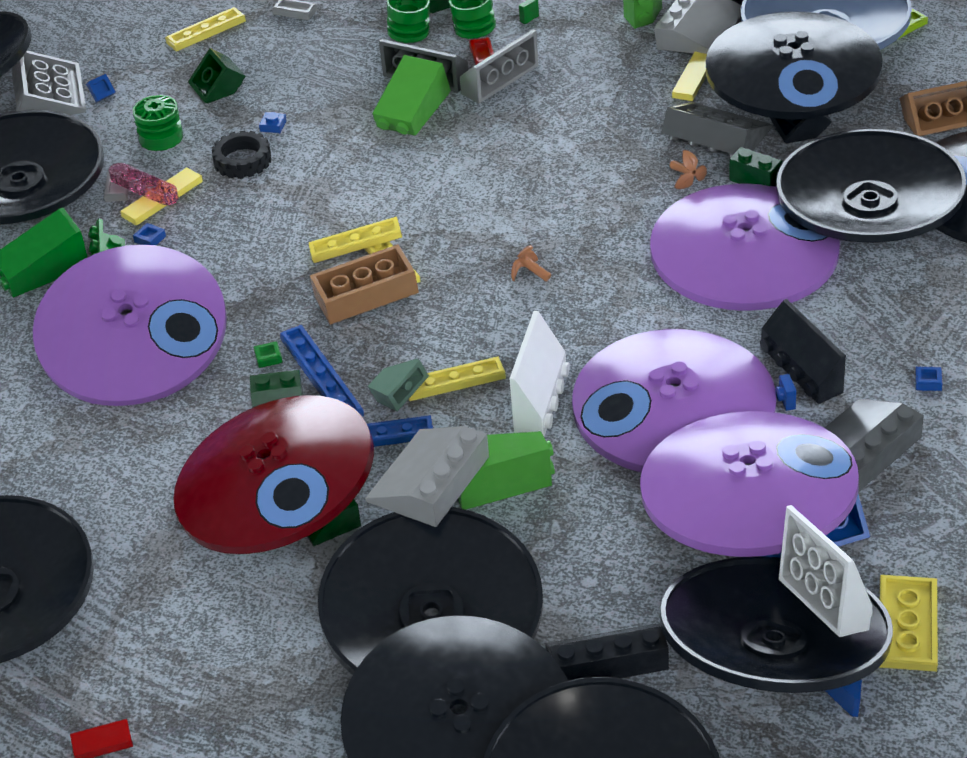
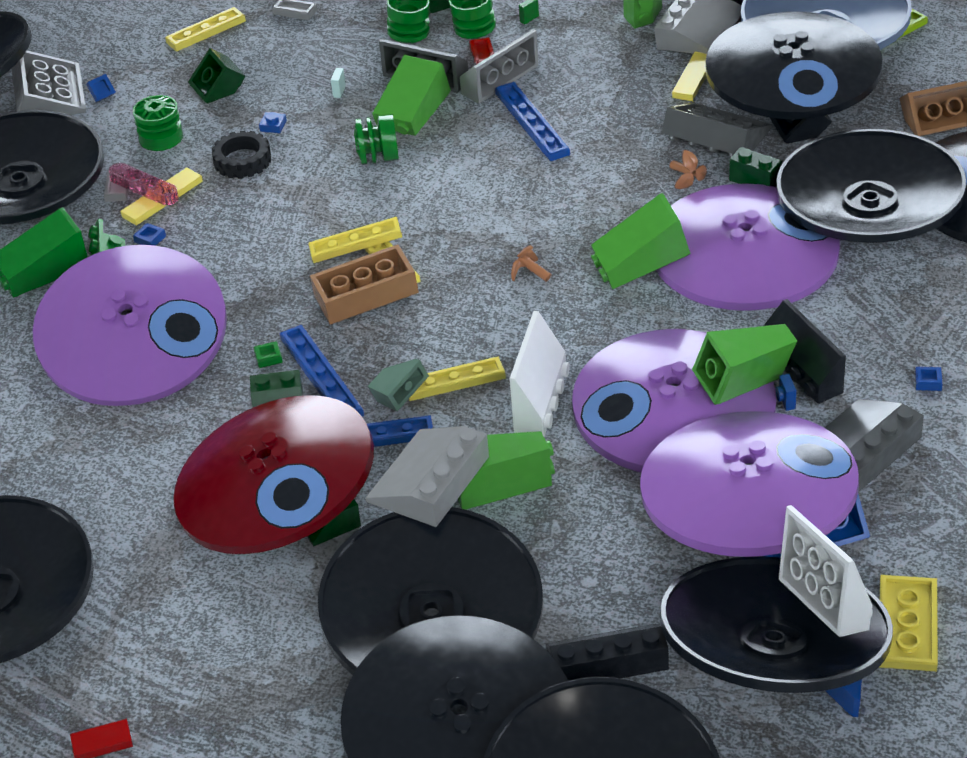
(338, 82): none -> light aqua tile
(376, 139): none -> green wheel
(532, 121): none -> blue tile
(640, 243): none -> bright green slope
(742, 359): none -> bright green slope

